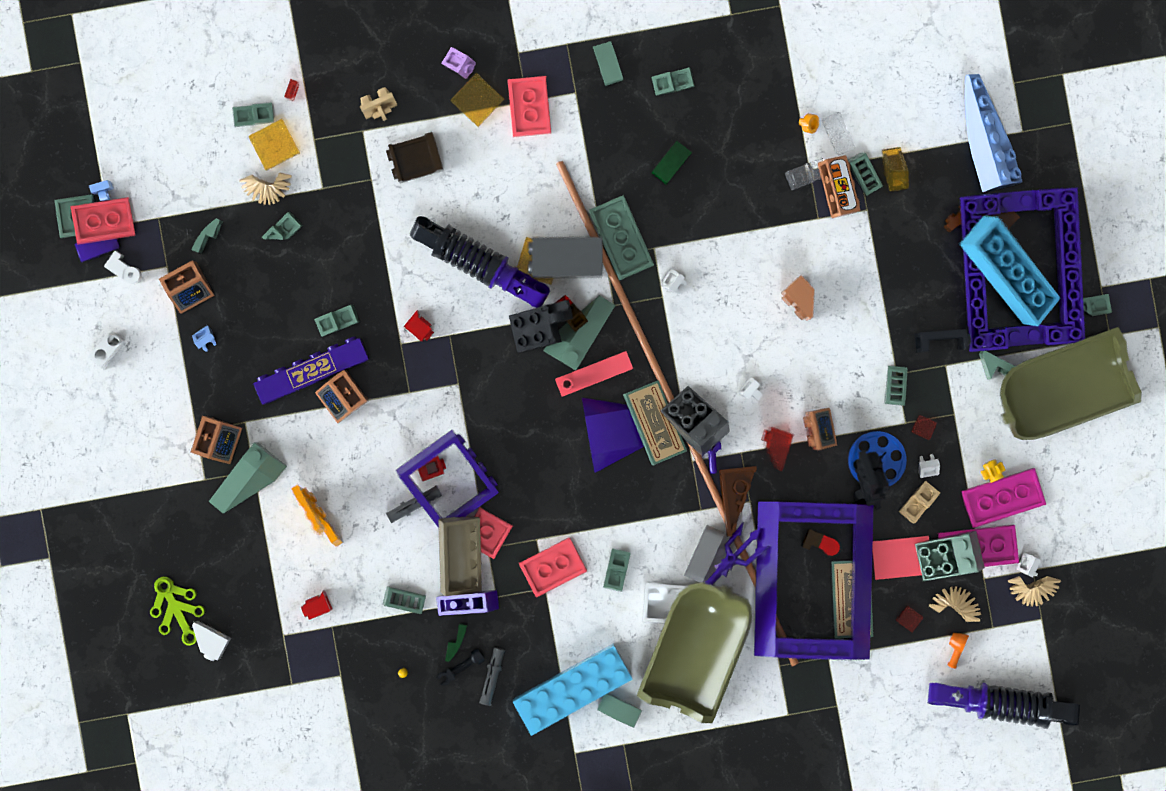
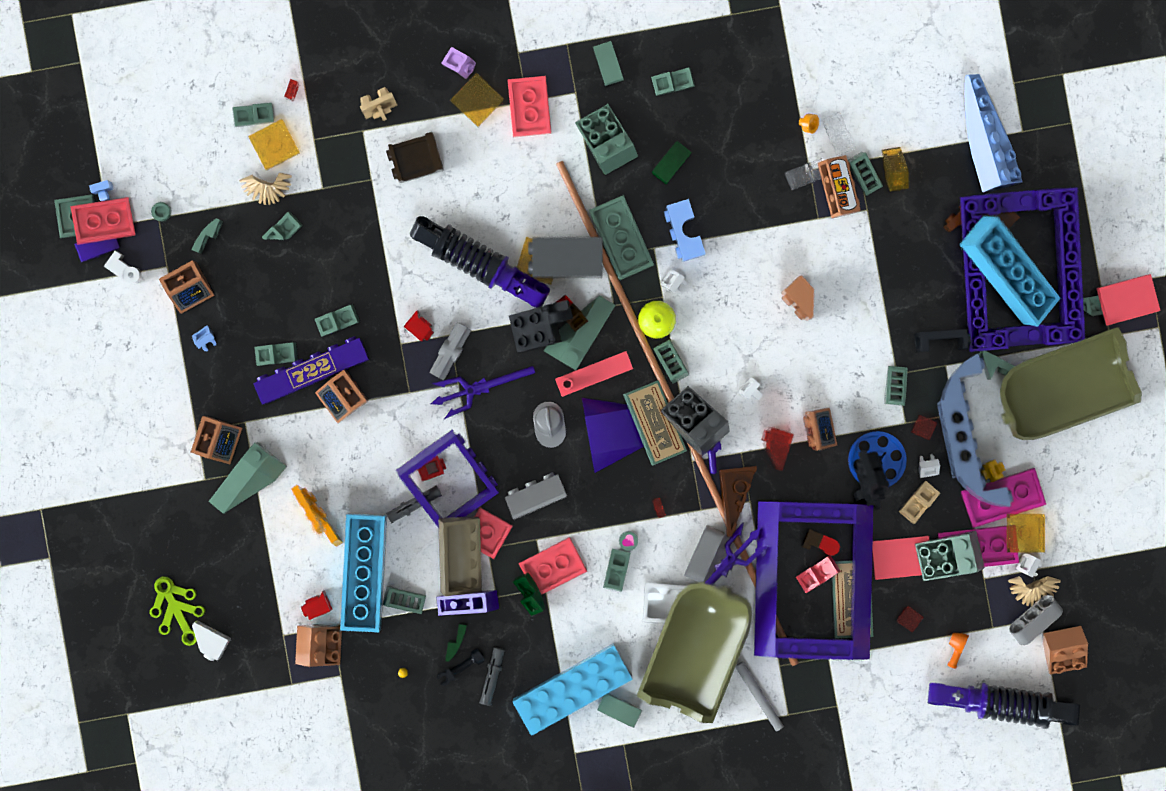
(106, 350): white leg -> none
(161, 211): none -> sand green tile
(276, 354): none -> sand green slope
(318, 645): none -> nougat slope
(363, 572): none -> medium azure brick
(450, 351): none -> light grey piece
(476, 388): none -> dark purple piece
(532, 597): none -> dark green slope
(535, 495): none -> light grey slope
(549, 424): none -> light grey piece
(606, 139): none -> sand green slope
(628, 540): none -> sand green tile
(657, 319): none -> neon yellow cylinder
(658, 507): none -> clear red tile
(680, 375): none -> sand green slope
(687, 247): none -> light blue arch
(759, 696): none -> light grey piece
(818, 574): none -> coral slope
(958, 603): tan hair -> none
(966, 471): none -> sand blue slope
(1025, 533): none -> clear yellow tile
(1036, 620): none -> light grey beam
(1065, 650): none -> nougat slope
(1128, 299): none -> coral tile

